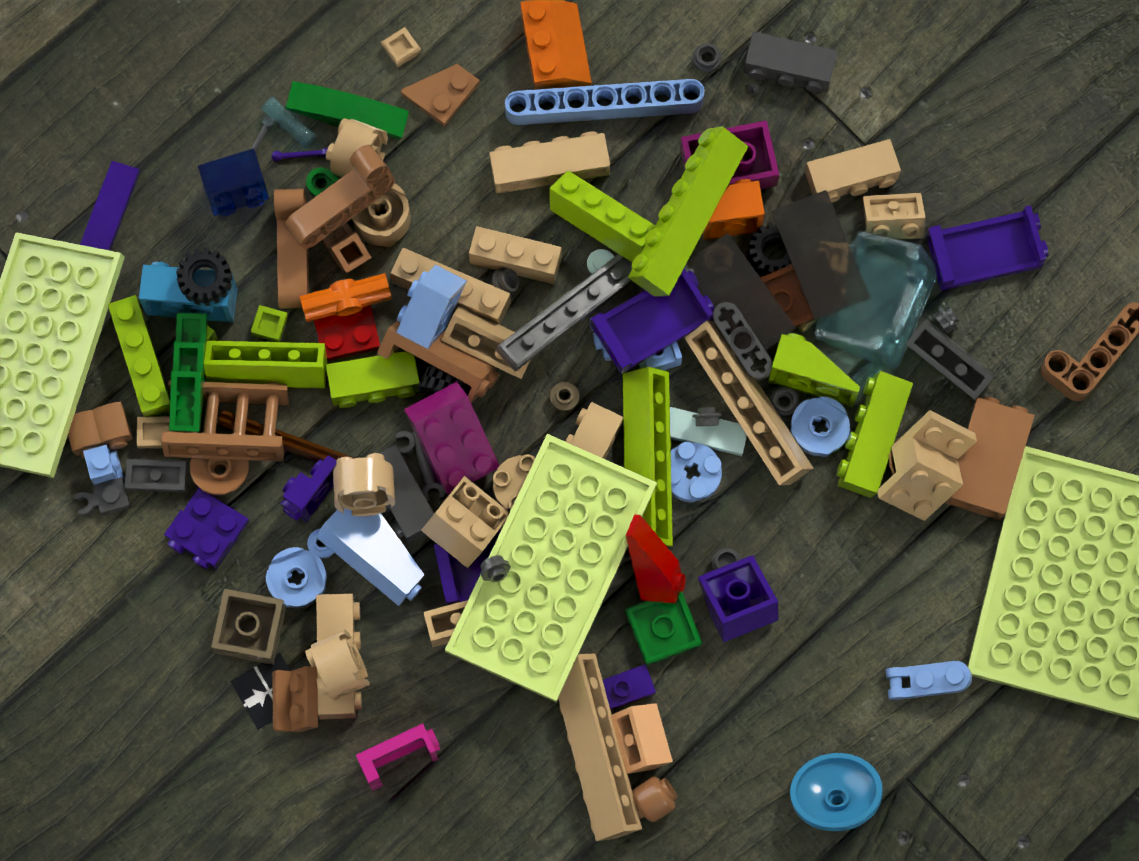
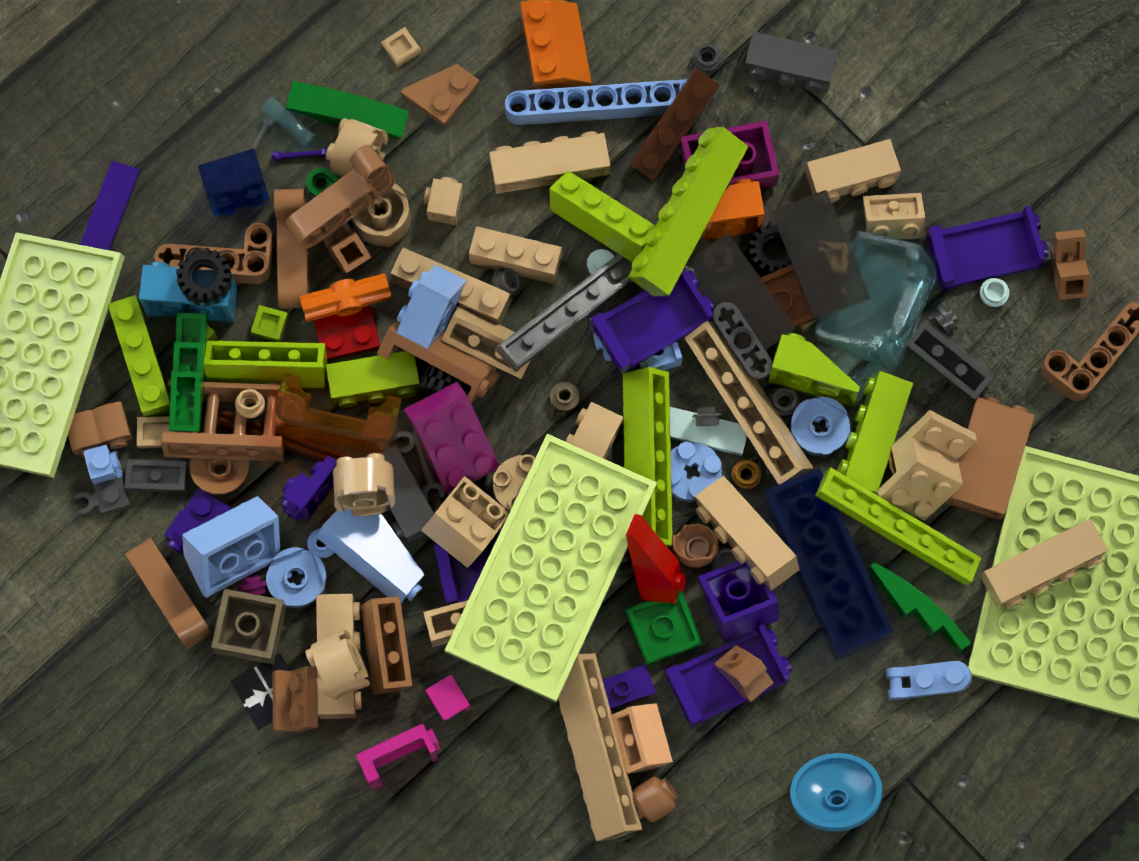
(168, 593): none -> medium nougat beam
(232, 545): none -> light blue slope
(243, 258): none -> medium nougat beam
(246, 397): none -> tan plate
(253, 585): none -> magenta plate
(299, 421): none -> clear orange windscreen
(386, 645): none -> medium nougat brick
(443, 200): none -> tan brick
(447, 698): none -> dark pink panel
(494, 568): dark grey plate -> none
(674, 124): none -> reddish brown plate
(695, 545): none -> medium nougat hair
(707, 693): none -> dark purple panel
(744, 672): none -> medium nougat brick
(746, 465): none -> pearl gold plate
(746, 533): none -> tan brick
(828, 566): none -> clear blue brick
(898, 526): none -> lime plate
(909, 600): none -> green slope
(994, 292): none -> light aqua plate
(1044, 564): none -> tan brick
(1069, 264): none -> medium nougat brick

